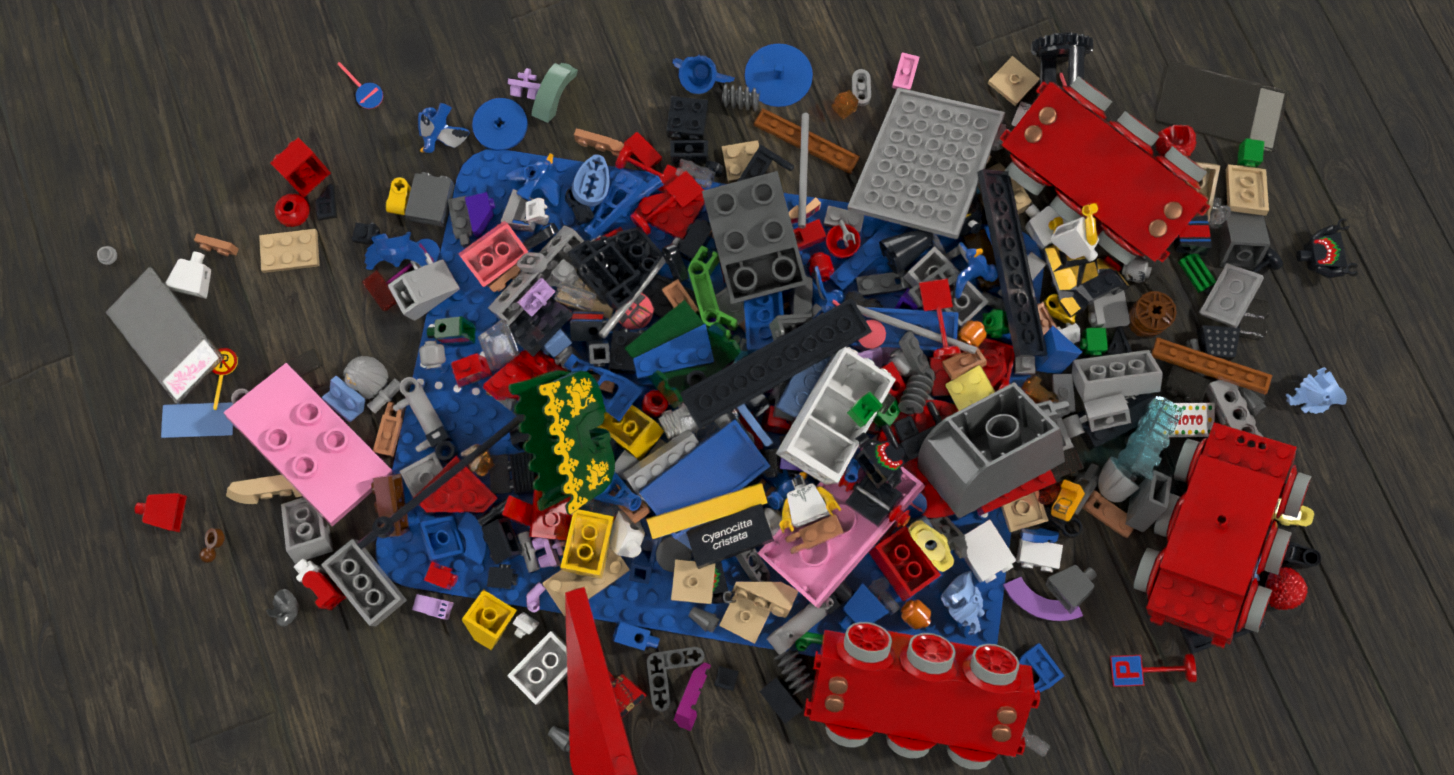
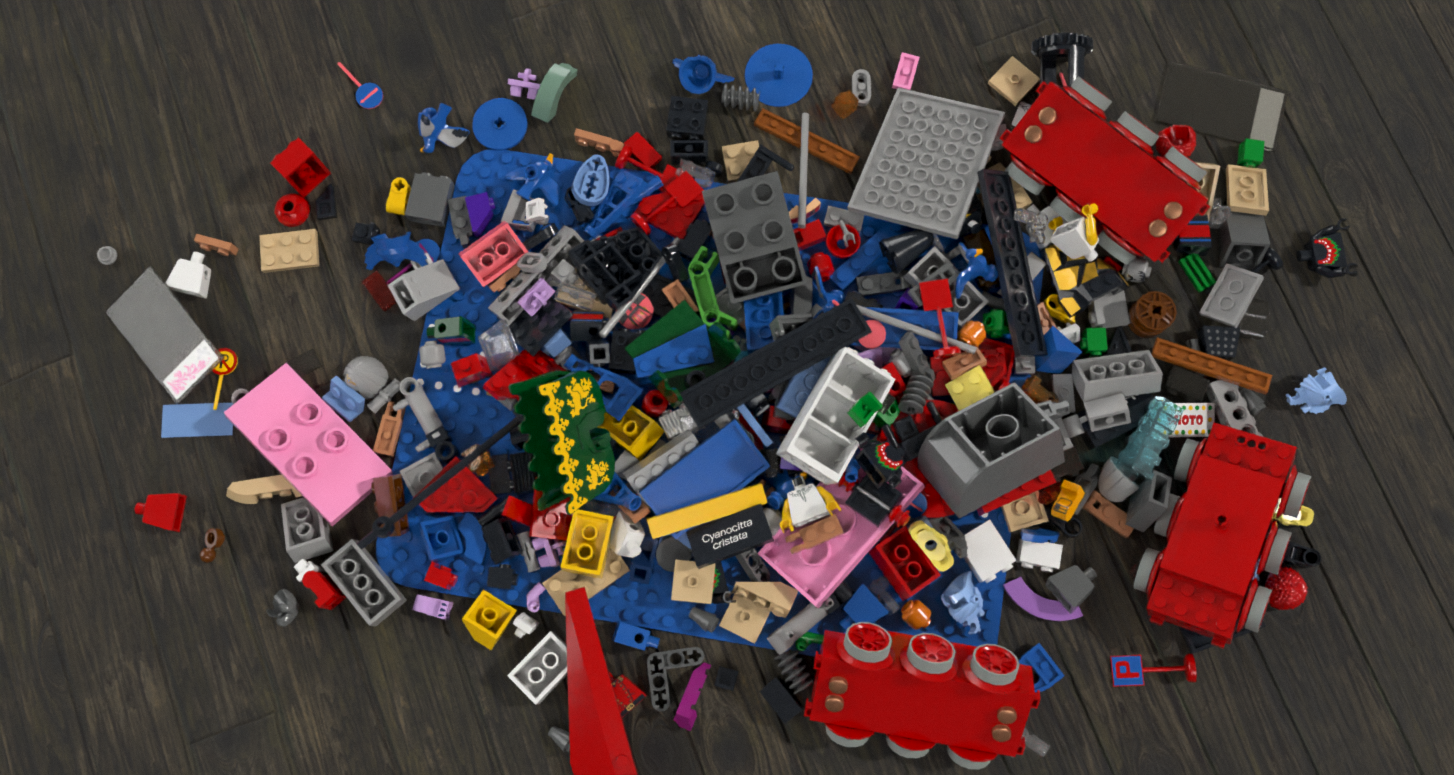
(1037, 221): none -> clear bar

